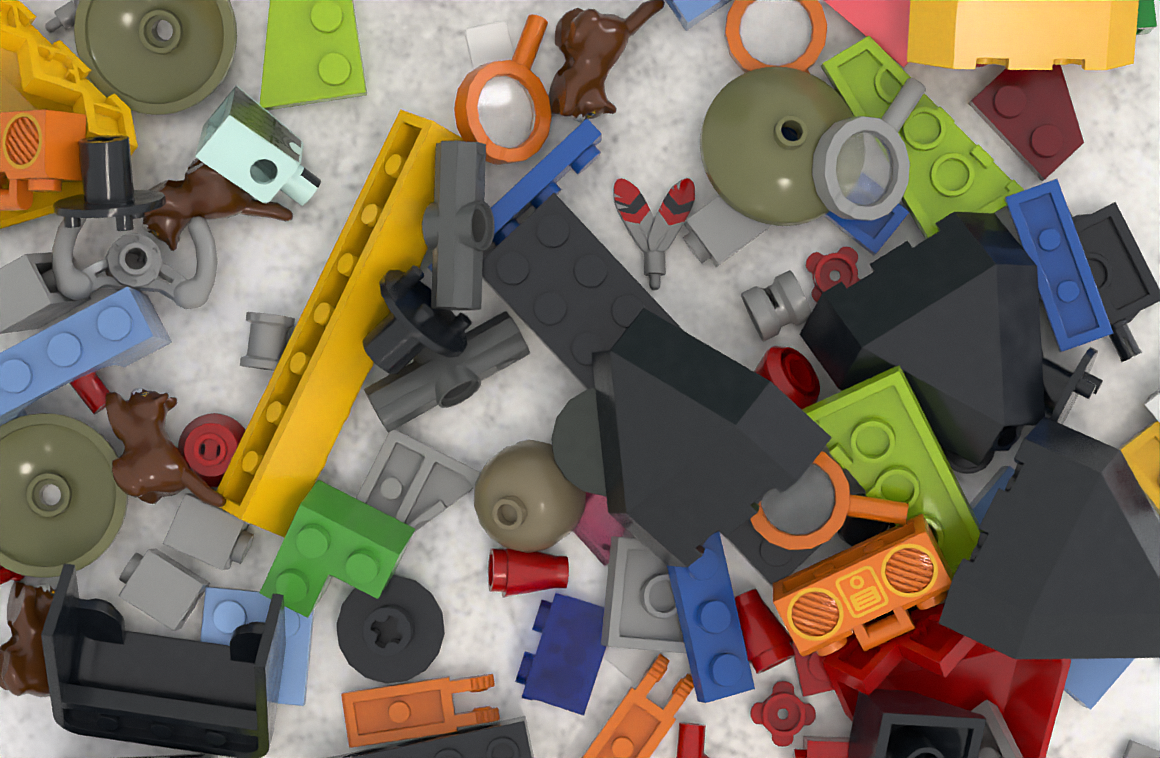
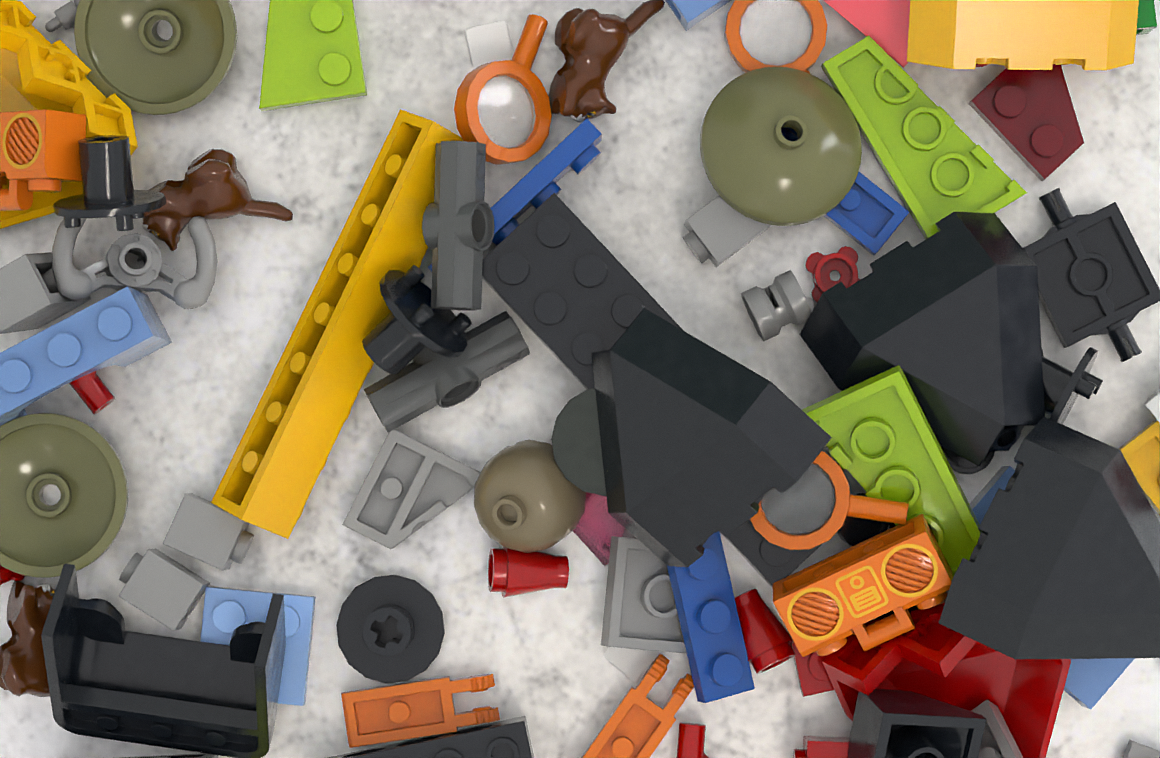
(151, 461): reddish brown animal -> none
(212, 431): red cone -> none
(255, 150): light aqua torso -> none
(266, 340): light grey bush -> none
(339, 540): bright green brick -> none
(566, 655): clear blue bracket -> none
(652, 234): piece -> none
(790, 374): red cone -> none
(799, 714): red plate -> none
(864, 162): light grey piece -> none
(1062, 267): blue plate -> none

